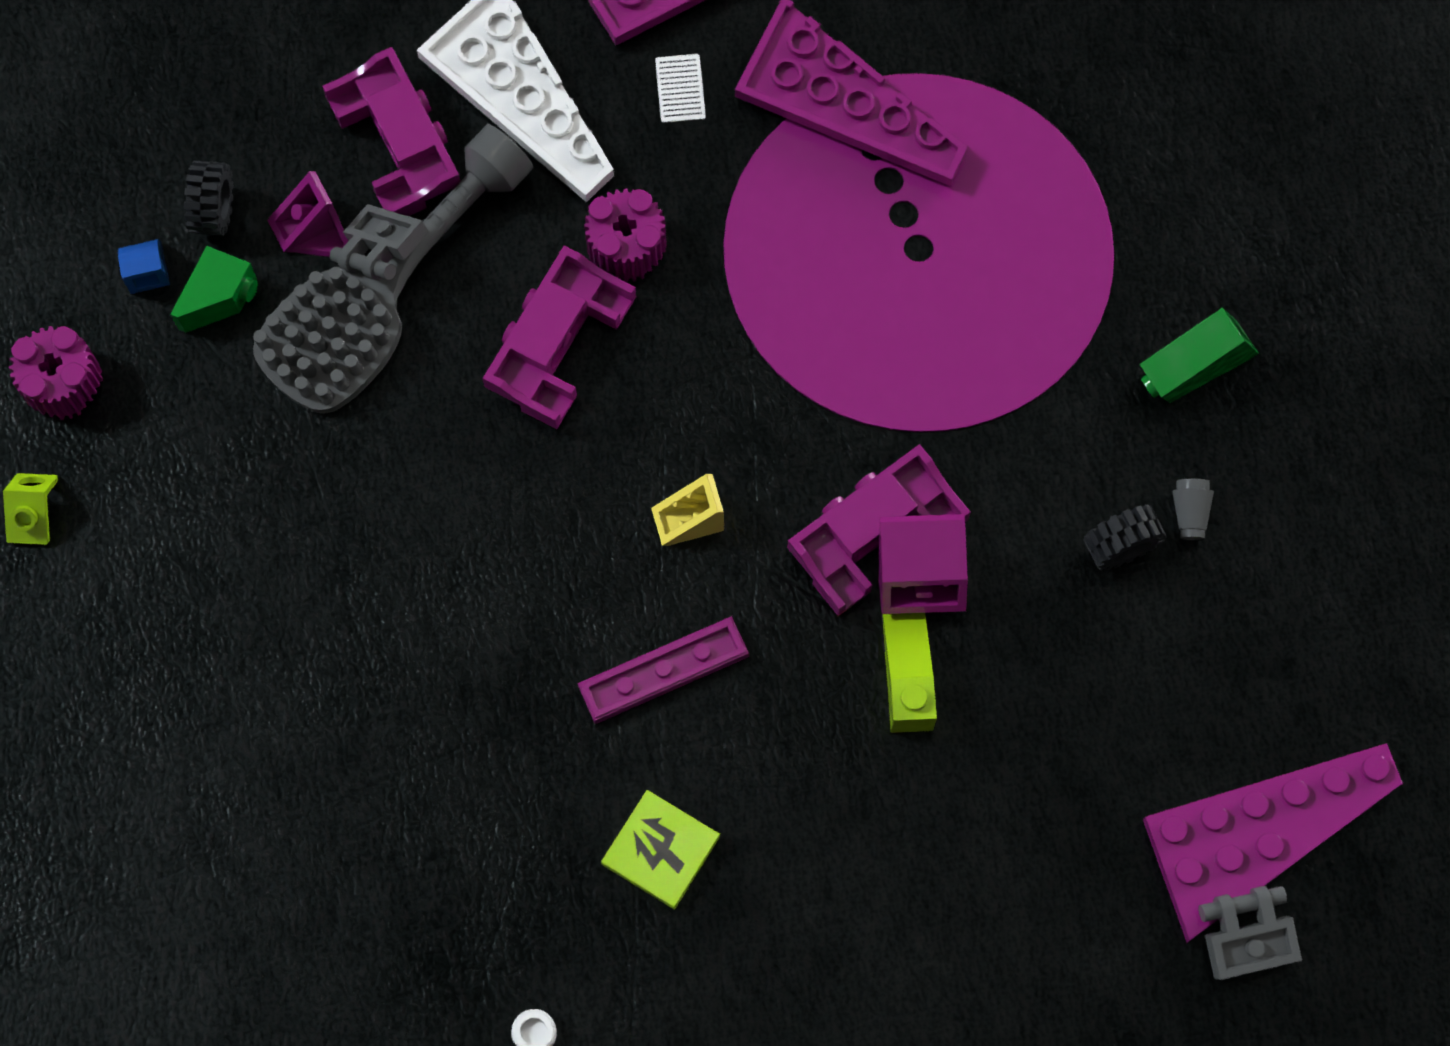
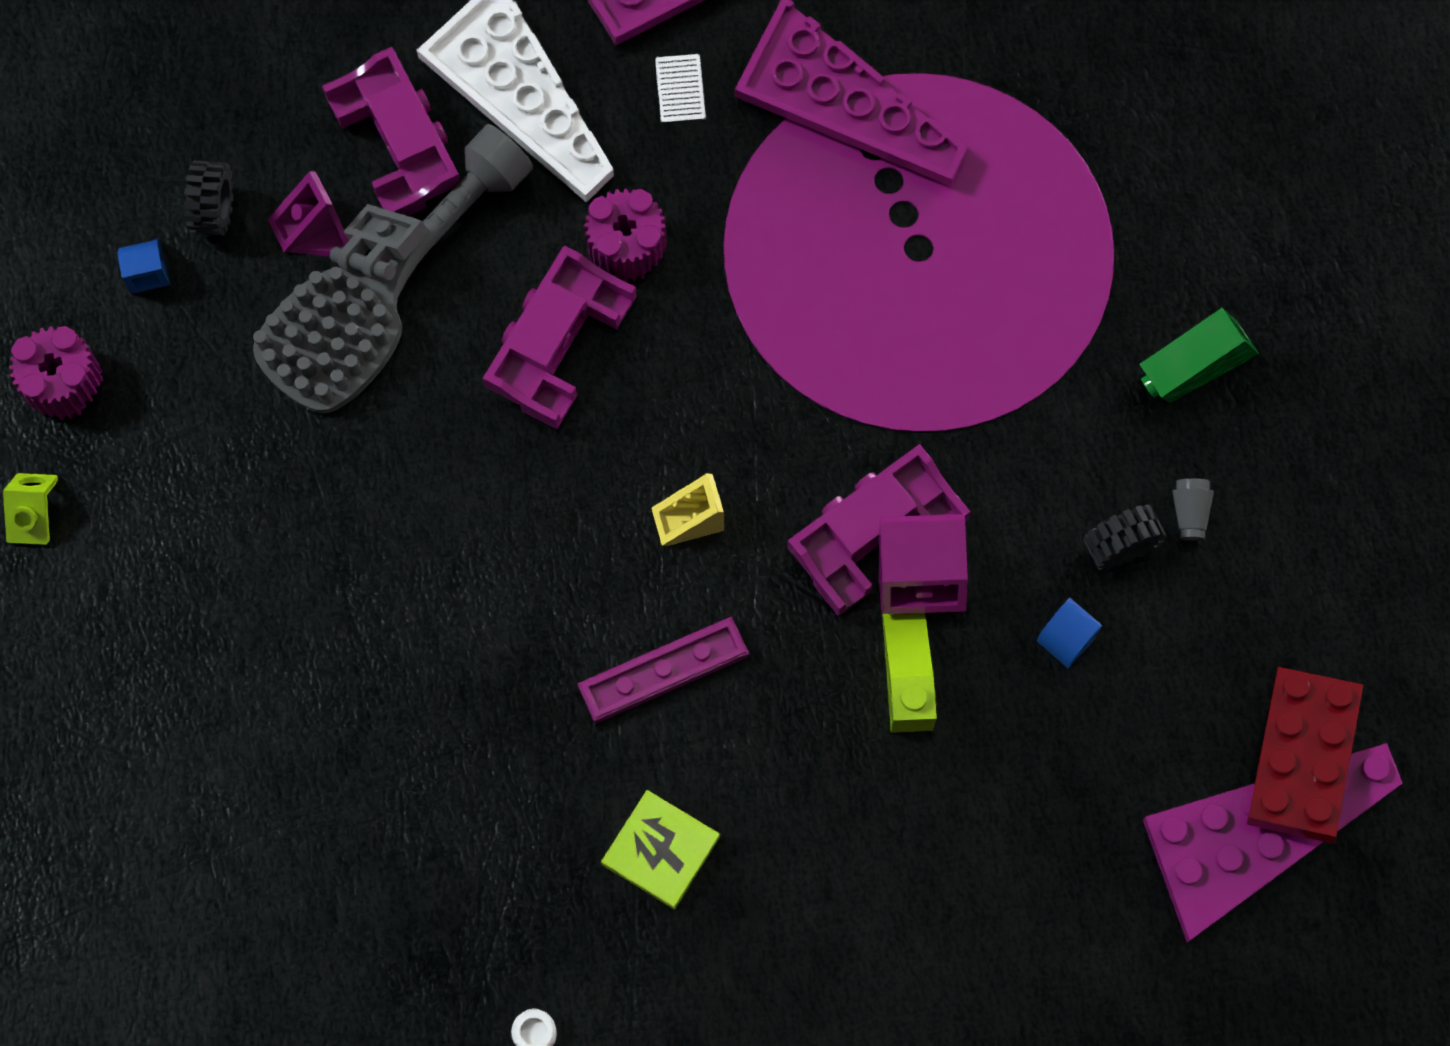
(214, 290): green slope -> none
(1069, 633): none -> blue brick
(1251, 946): dark grey plate -> none
(1305, 755): none -> dark red plate

